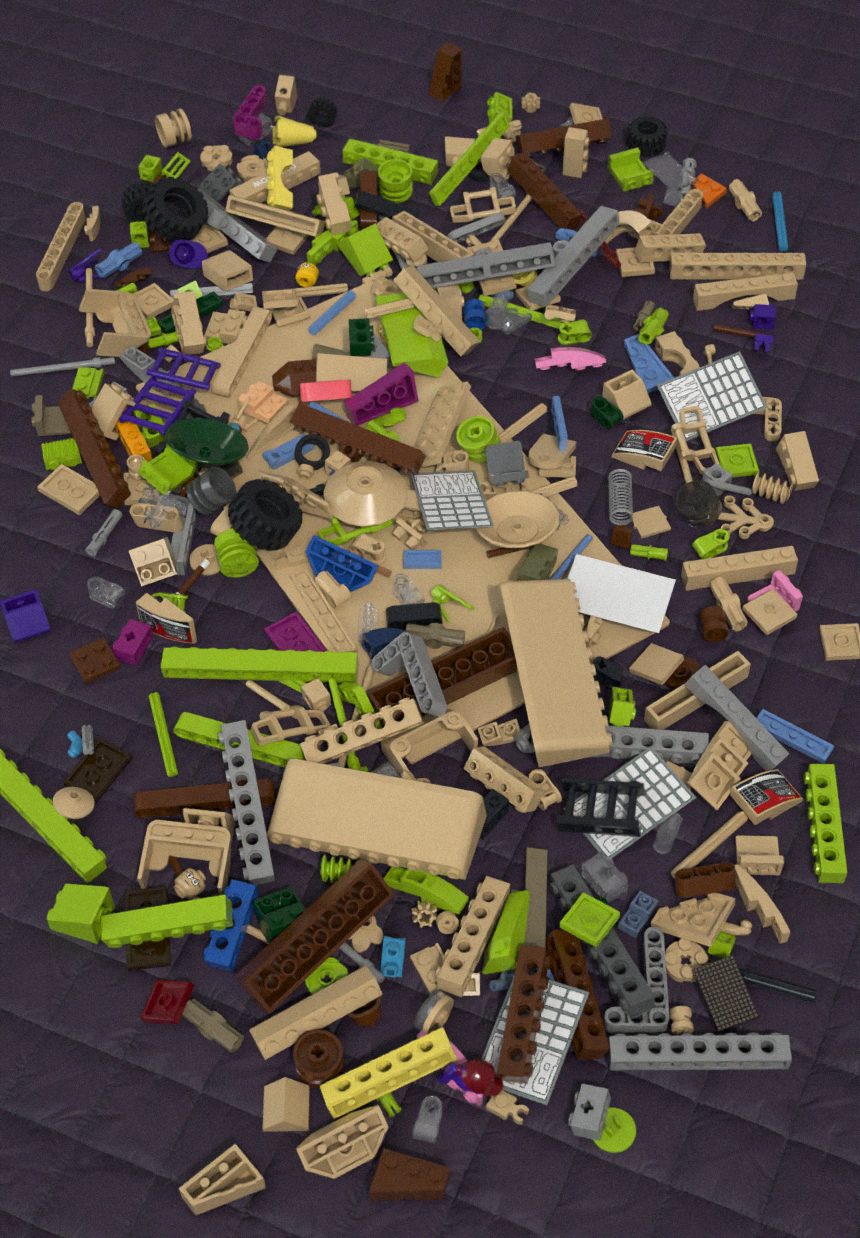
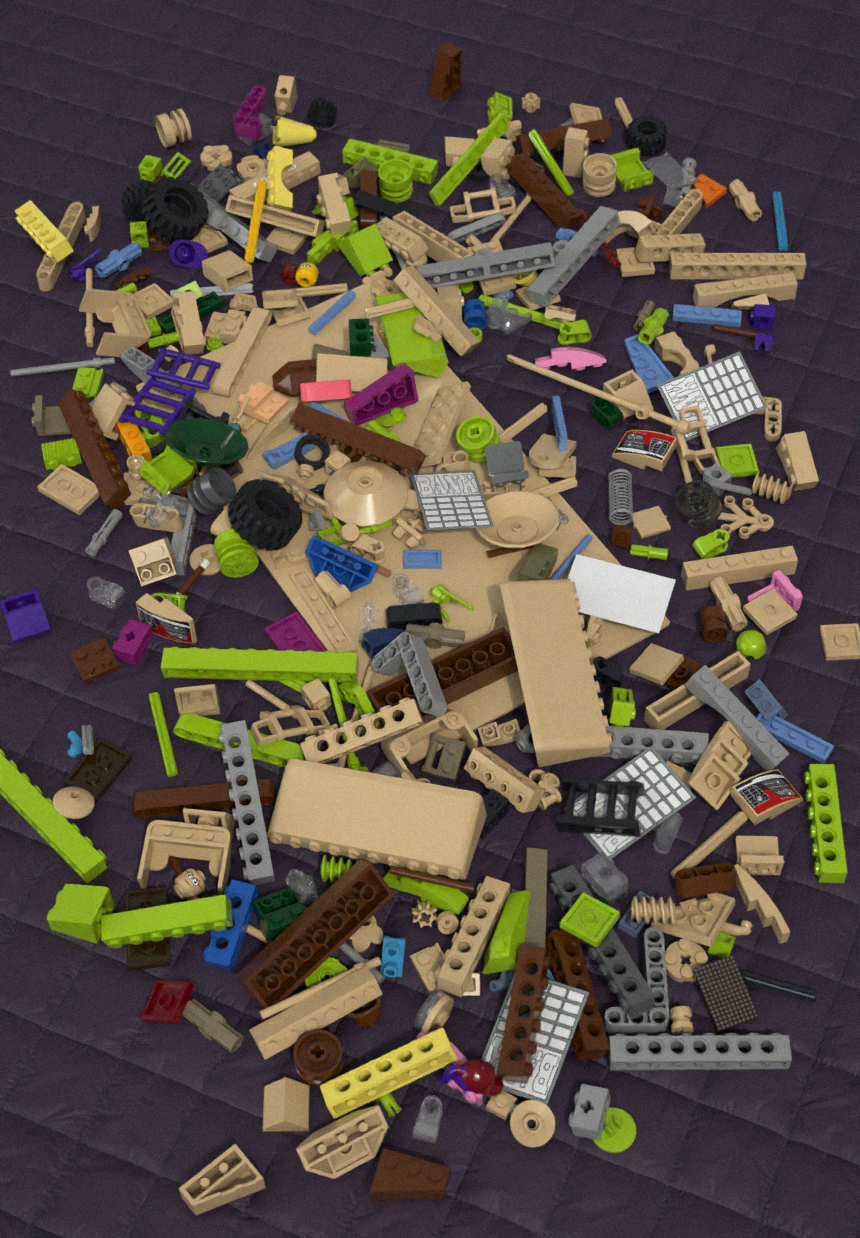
(43, 231): none -> light yellow brick
(198, 700): none -> tan slope
(255, 221): none -> yellow axle
(284, 1004): none -> tan bar
(289, 273): none -> clear red wheel
(302, 885): none -> clear piece
(317, 521): none -> light grey tile
(349, 532): none -> tan tile
(432, 879): none -> reddish brown bar
(450, 757): none -> dark tan plate
(543, 1120): none -> tan dish
(549, 783): none -> tan plate
(551, 164): none -> lime axle
(599, 174): none -> tan wheel
(623, 110): none -> tan axle
(642, 411): none -> tan bar
(653, 910): none -> tan piece
(707, 315): none -> medium blue plate
(751, 644): none -> lime hair
(765, 701): none -> sand blue bracket

